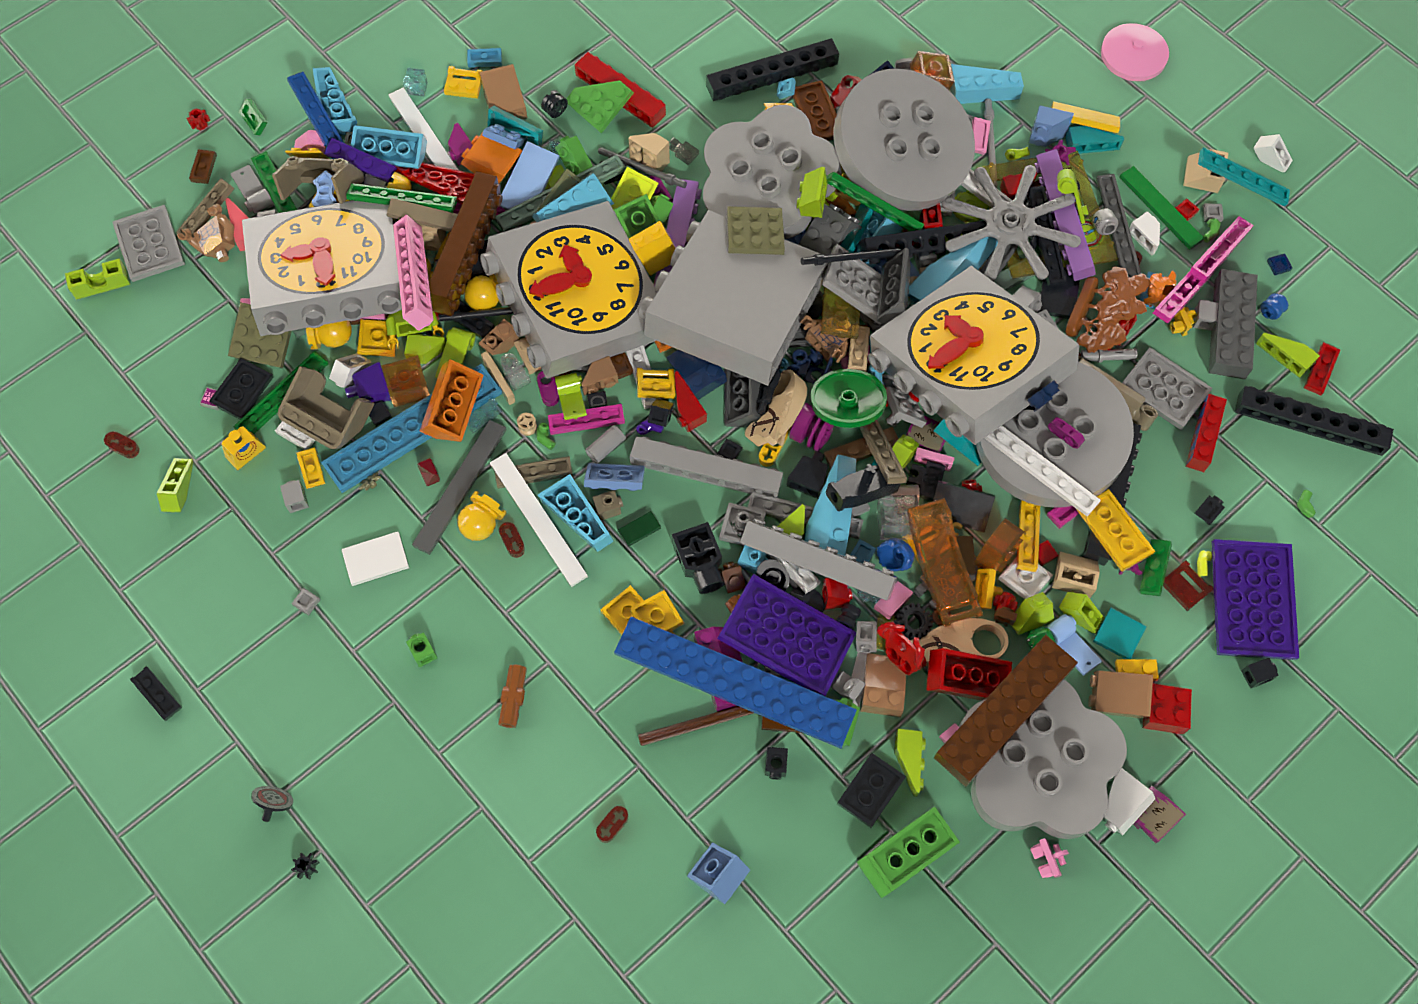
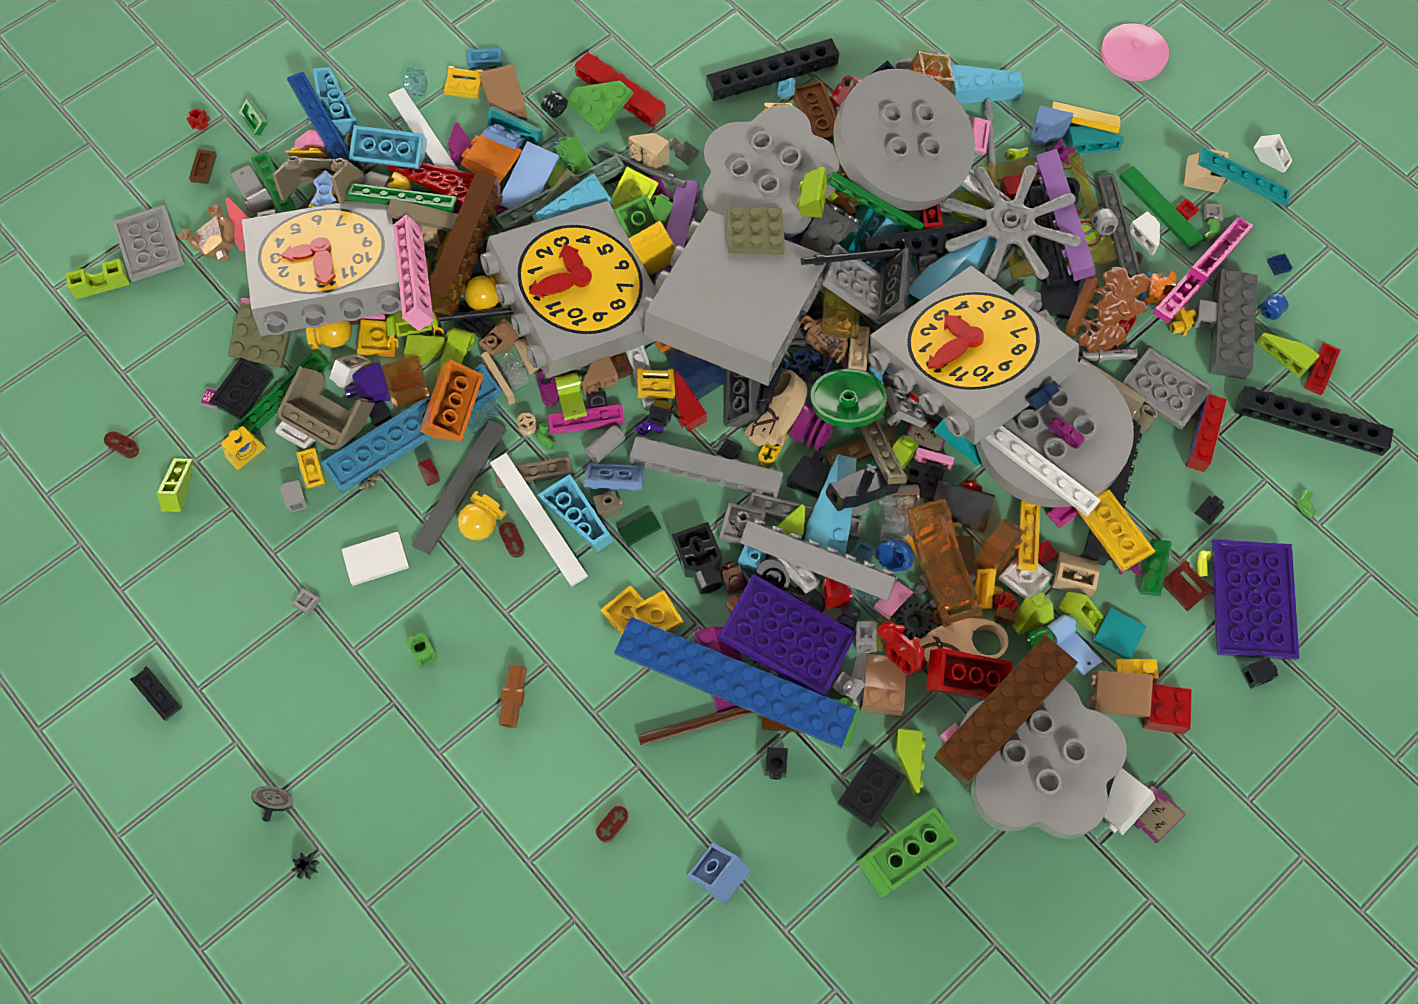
(200, 216): dark tan tile -> none
(361, 160): dark purple plate -> none
(1044, 849): bright pink hips -> none
(1067, 184): lime door -> none

